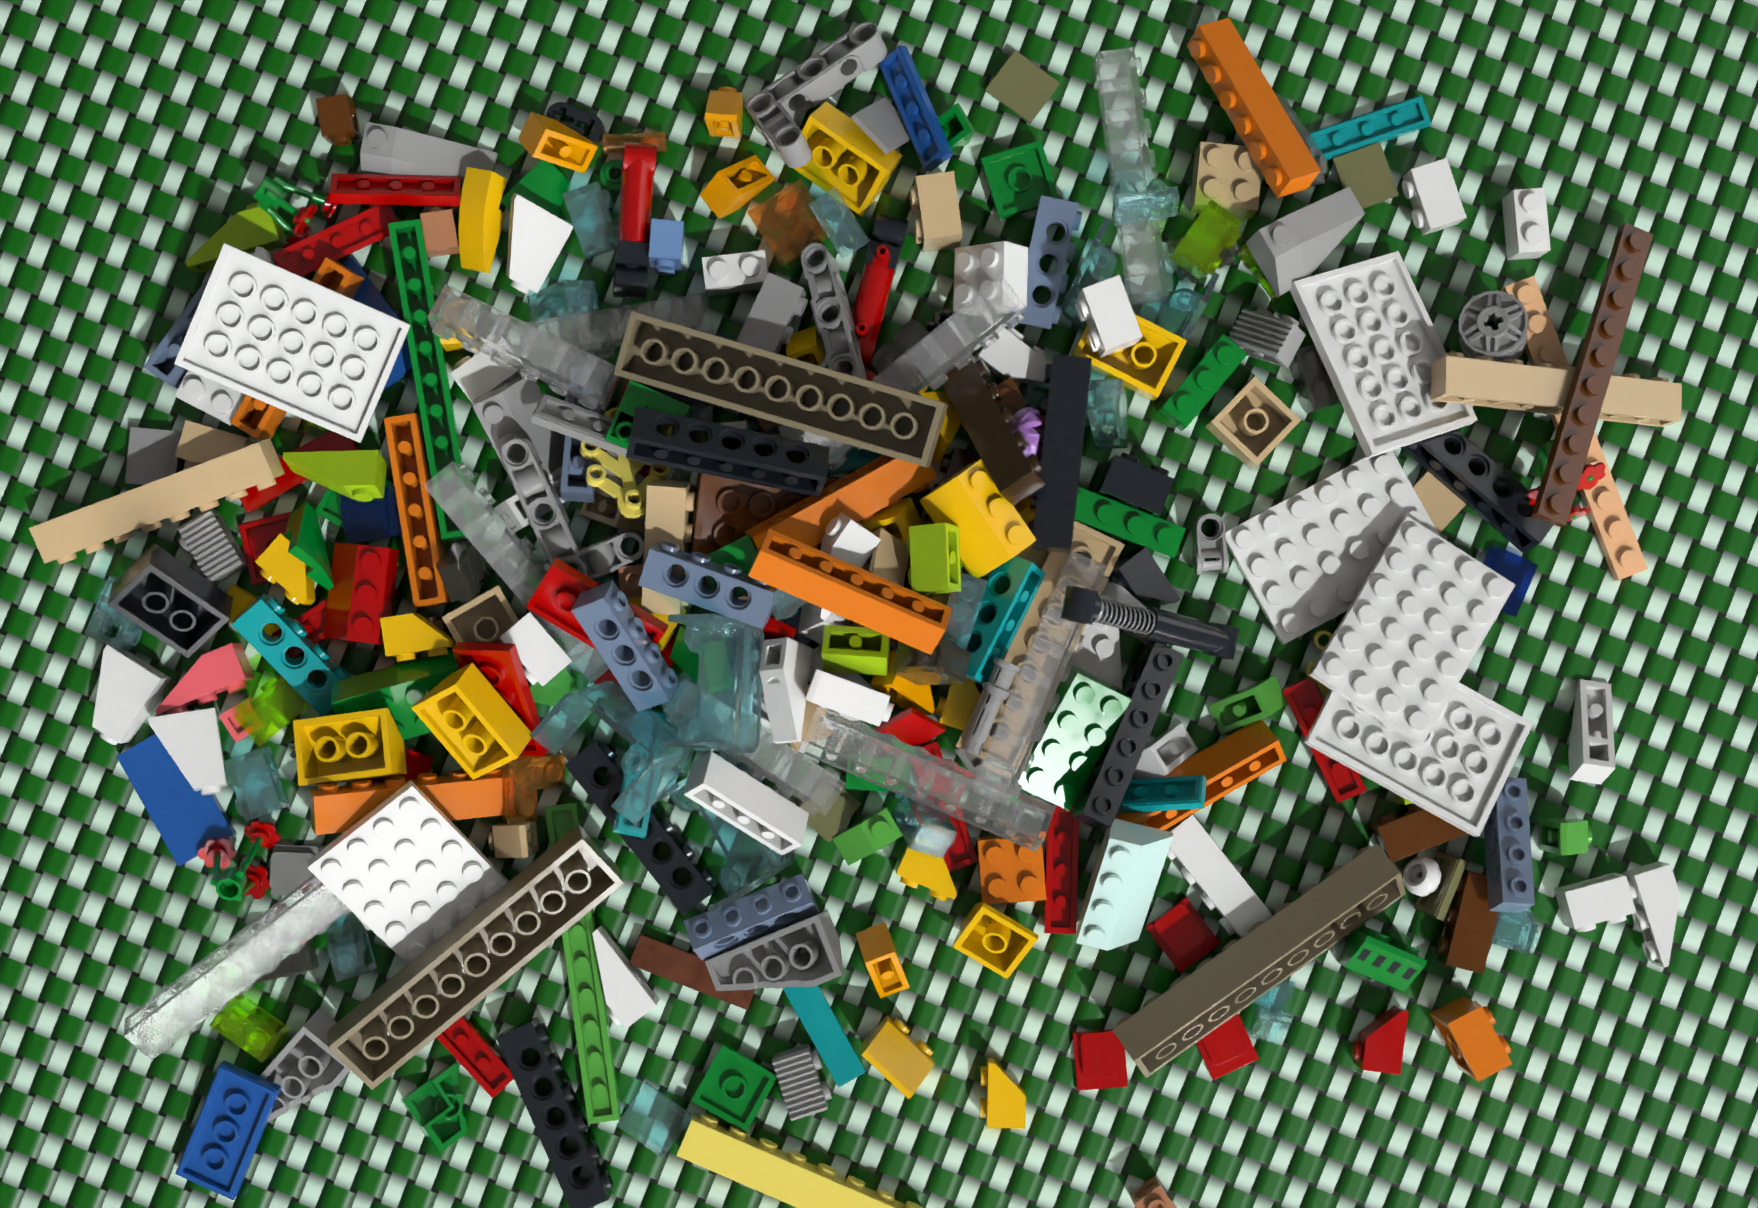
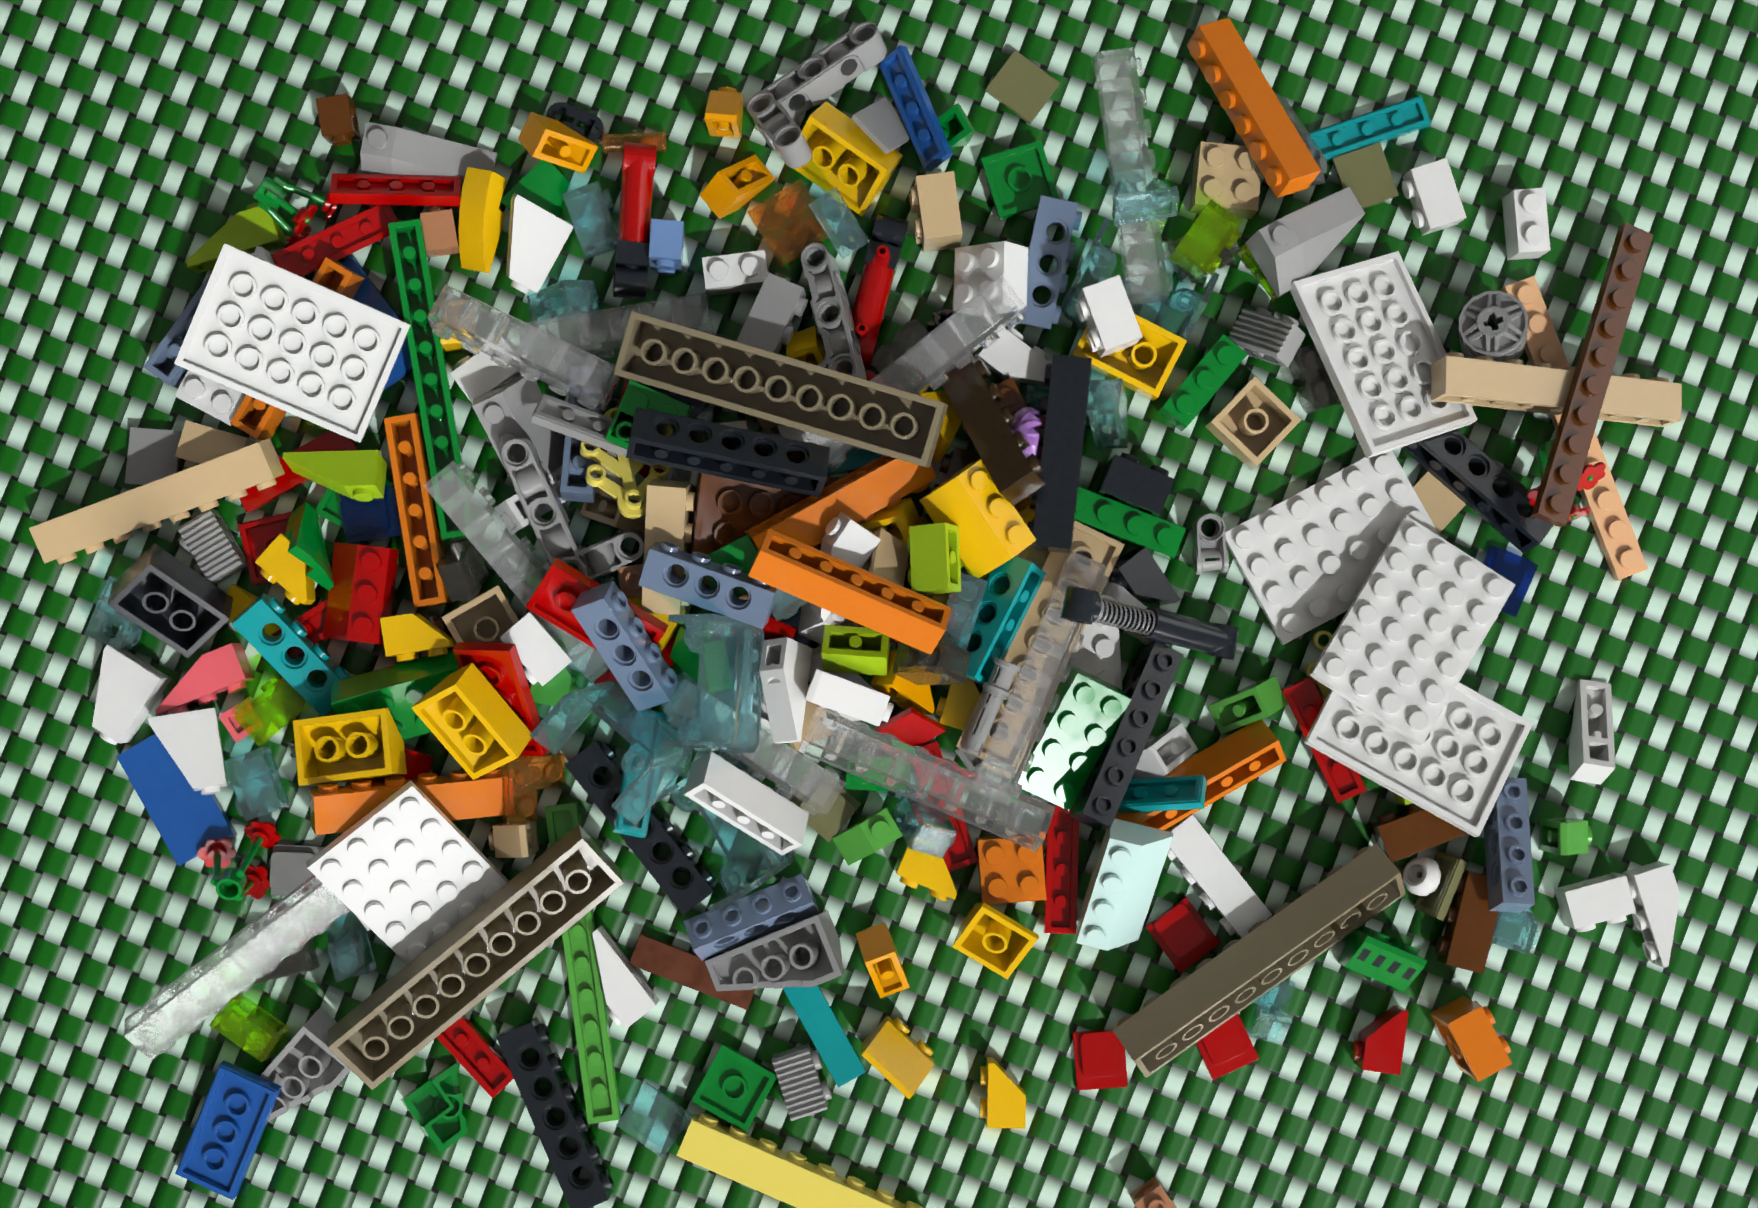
(607, 168): green plate -> none

